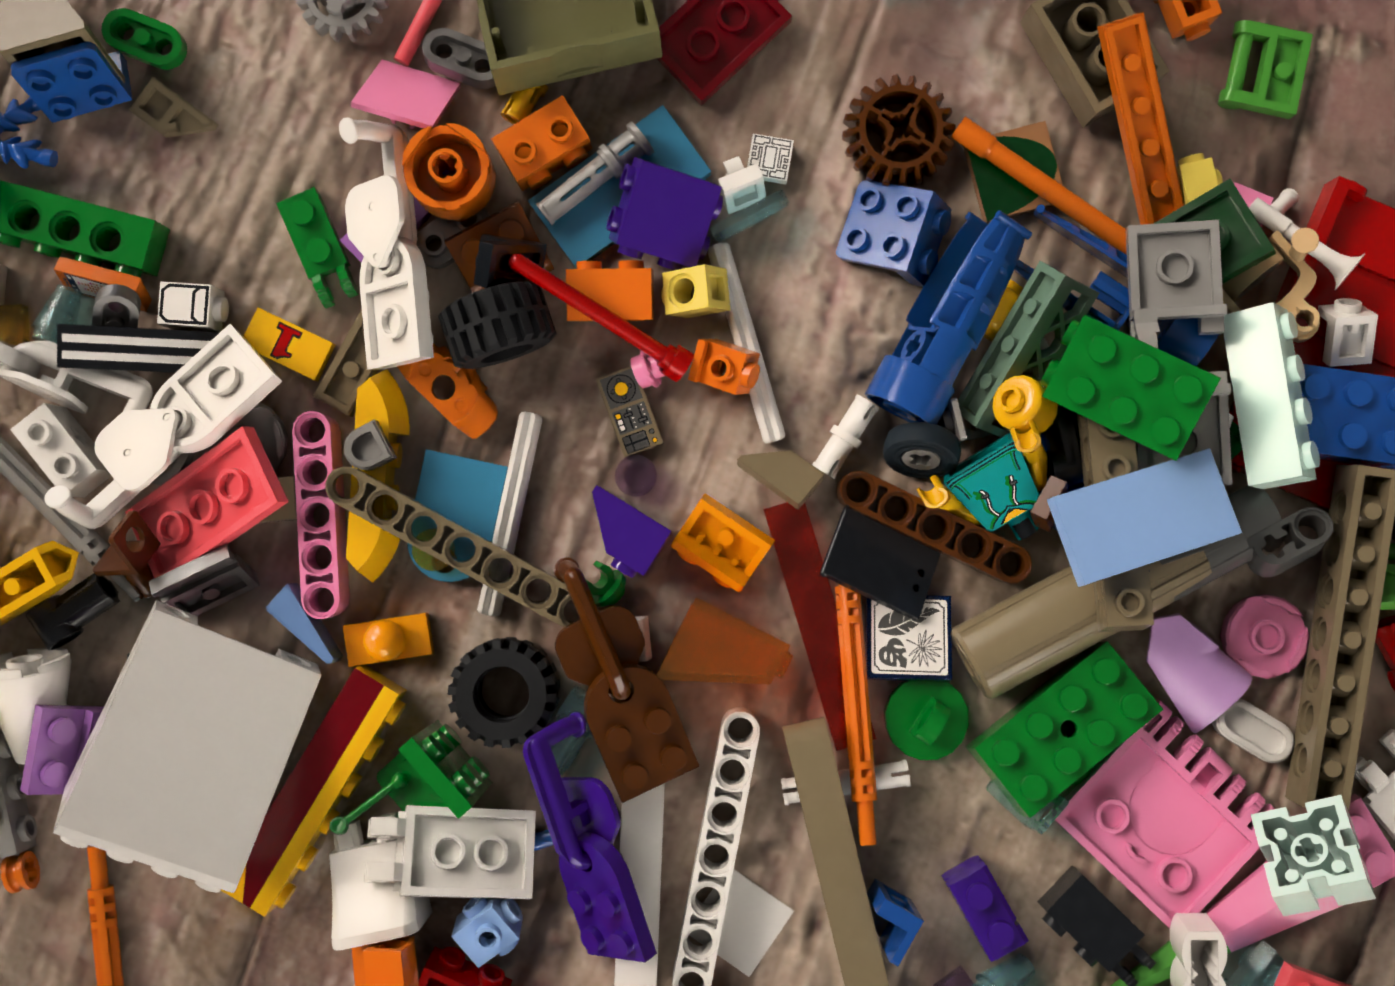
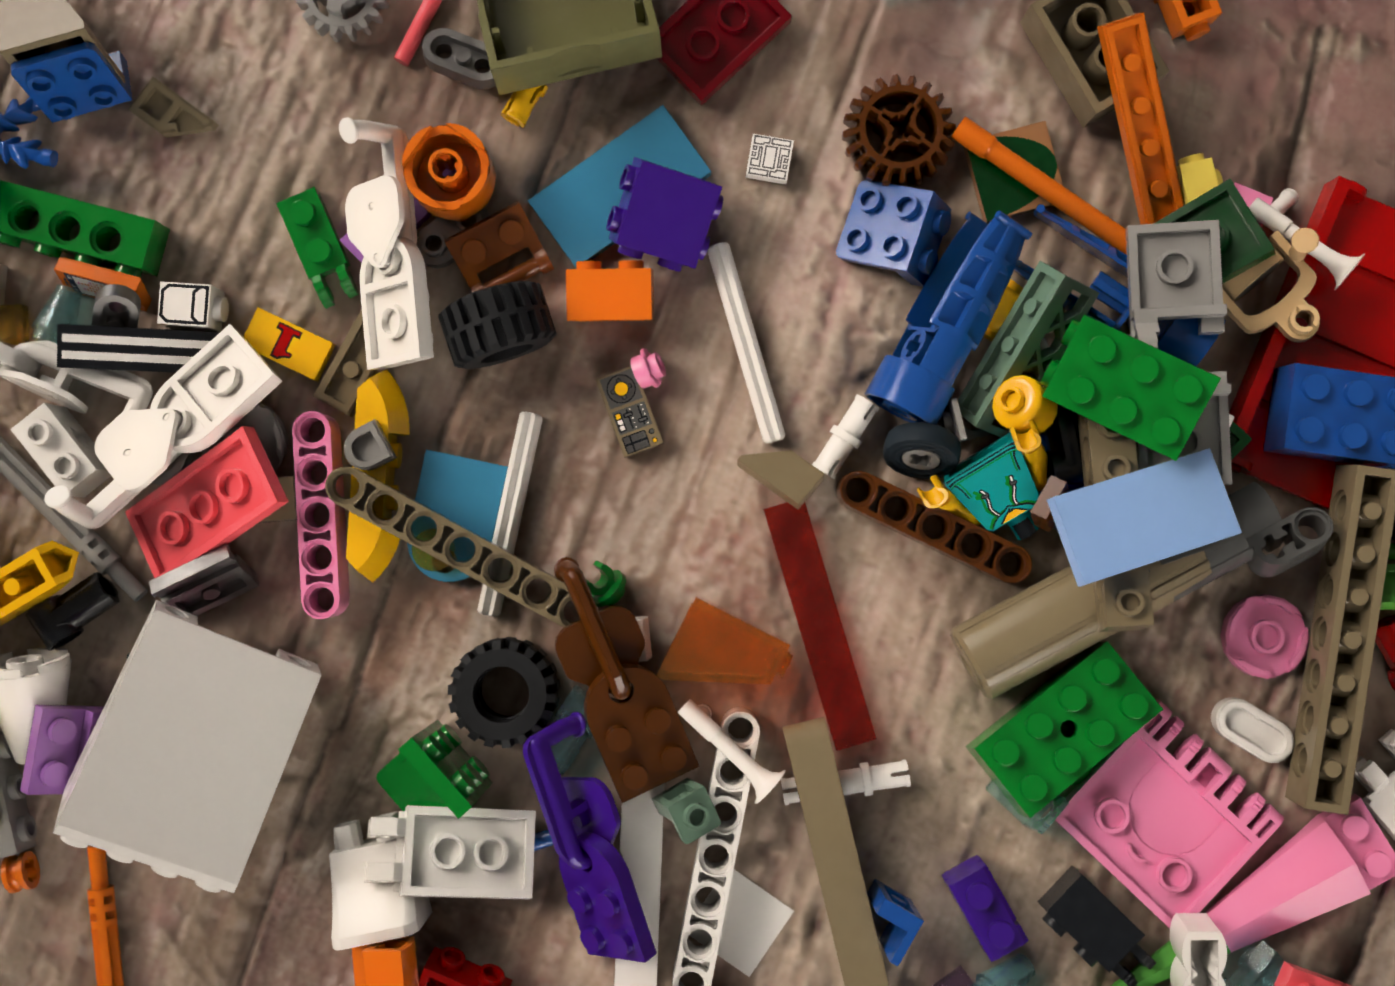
(130, 557): reddish brown bracket -> none
(147, 40): green plate -> none
(312, 632): medium blue slope -> none
(316, 788): brick -> none
(340, 825): green hinge -> none
(388, 639): light orange tile -> none
(405, 95): bright pink piece -> none
(469, 406): orange piece -> none
(488, 928): light blue brick -> none
(494, 257): black slope -> none
(543, 144): orange brick -> none
(554, 208): light grey pin -> none
(628, 534): dark purple slope -> none
(635, 475): plate -> none
(671, 359): red piece -> none
(689, 809): none -> sand green bracket
(700, 719): none -> white piece
(709, 296): light yellow brick -> none
(709, 364): orange brick -> none
(721, 543): light orange bracket -> none
(741, 185): white tile -> none
(749, 216): clear light blue tile -> none
(857, 711): orange axle -> none
(880, 563): black container -> none
(909, 648): tile -> none
(926, 719): green tile -> none
(1194, 670): lavender panel -> none
(1269, 396): light aqua brick -> none
(1278, 73): bright green plate -> none
(1312, 856): light aqua brick -> none
(1348, 332): white bracket -> none

